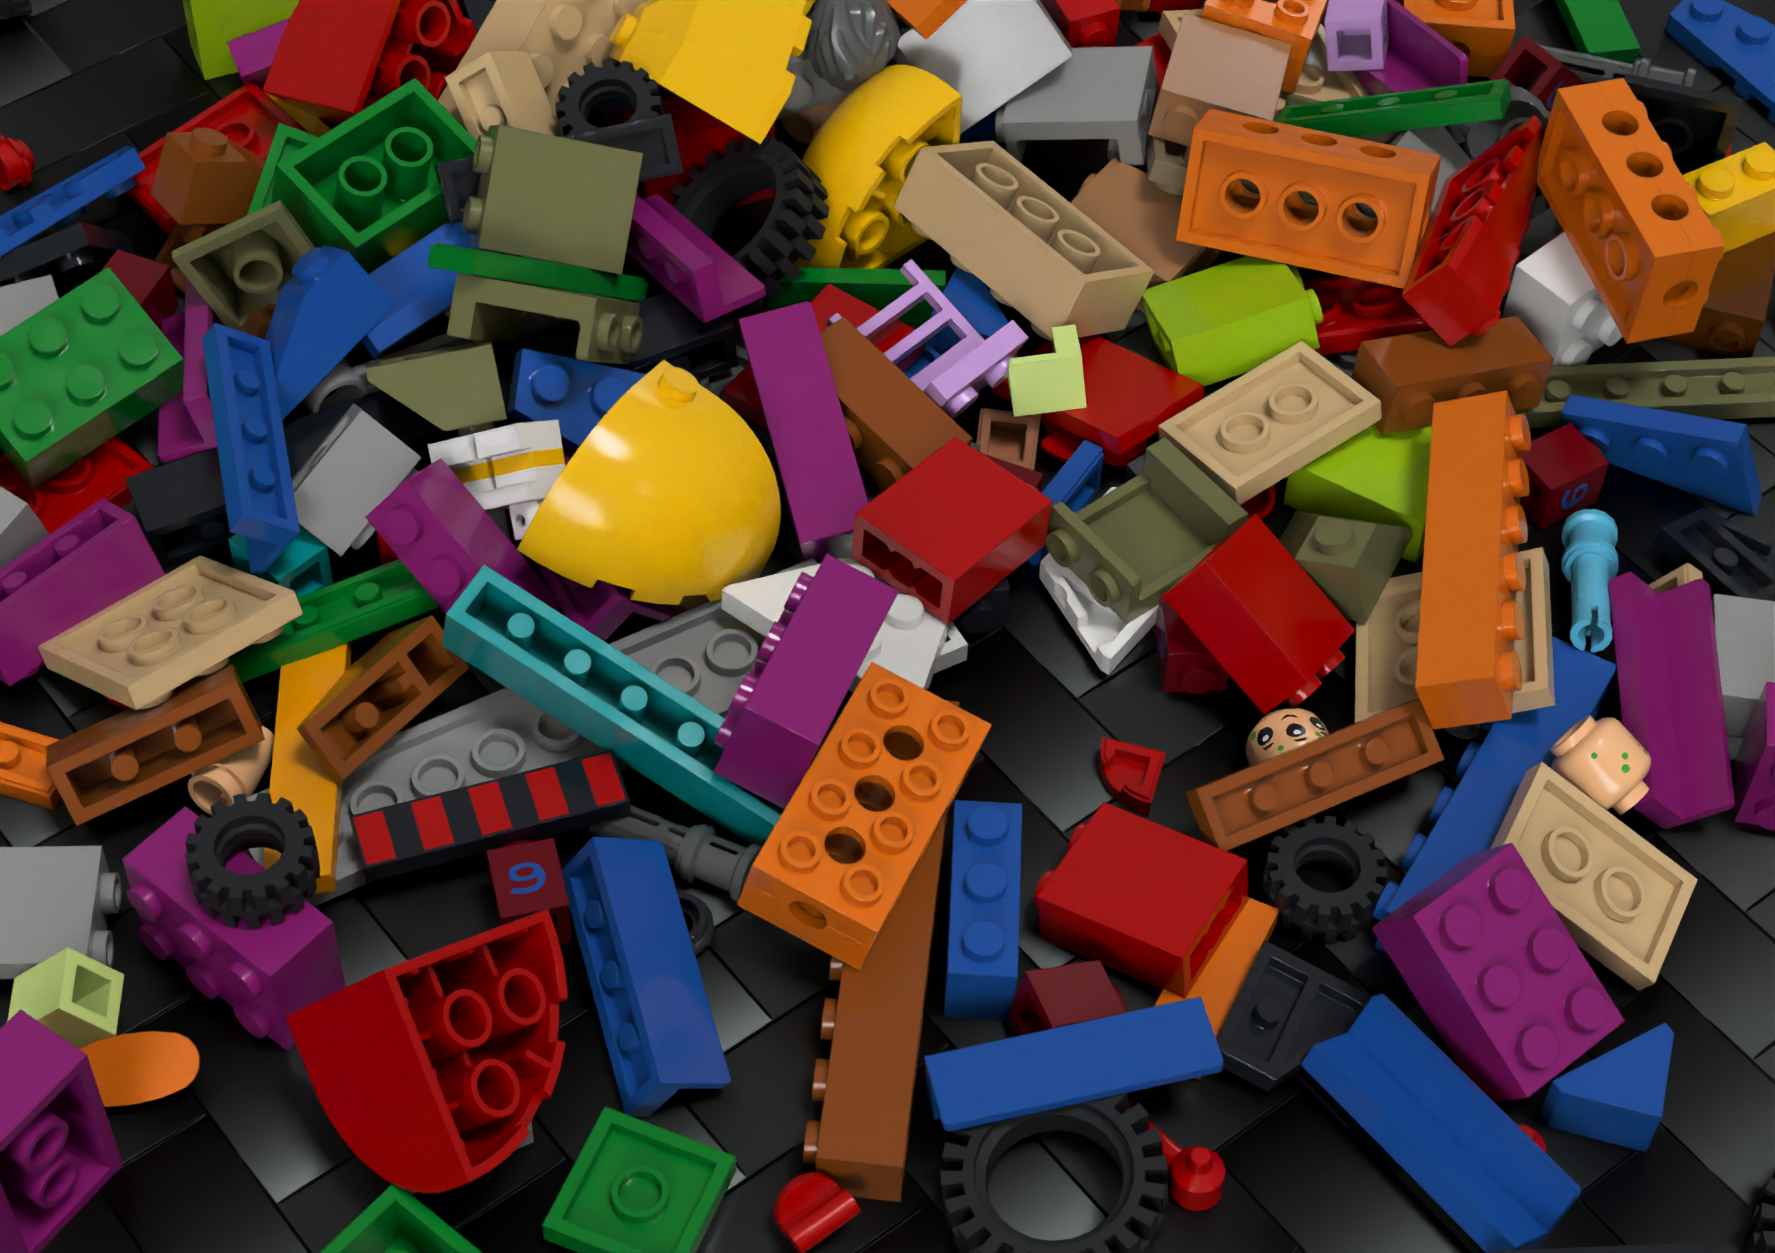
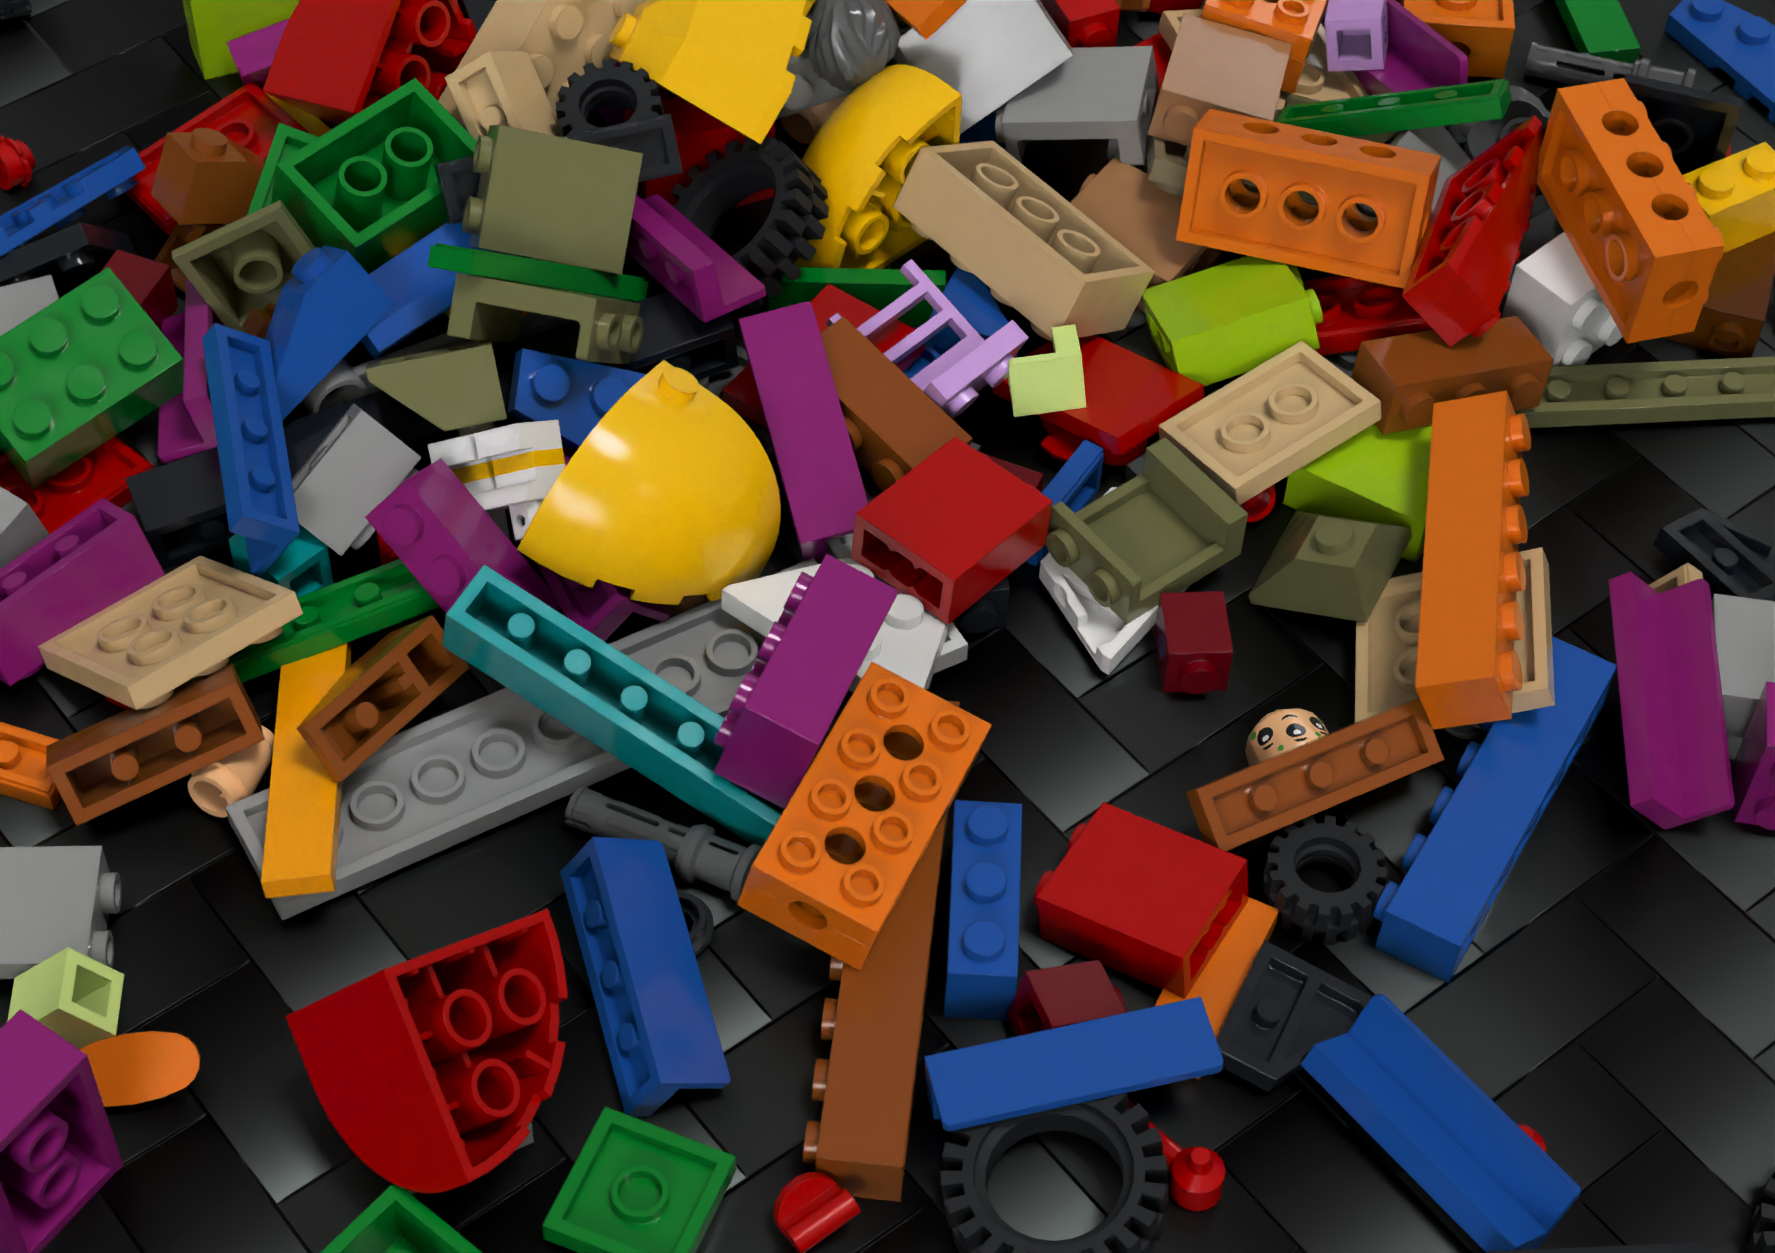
(246, 827): black tyre -> none
(256, 970): magenta brick -> none
(489, 815): black tile -> none
(529, 880): dark red brick -> none
(1009, 436): nougat slope -> none
(1131, 773): red tile -> none
(1261, 617): red brick -> none
(1498, 974): magenta brick -> none
(1535, 71): dark red brick -> none
(1562, 475): dark red brick -> none
(1588, 565): medium azure pin -> none
(1598, 874): tan plate -> none
(1603, 762): light nougat head -> none
(1616, 1094): blue slope -> none
(1672, 447): blue wing -> none

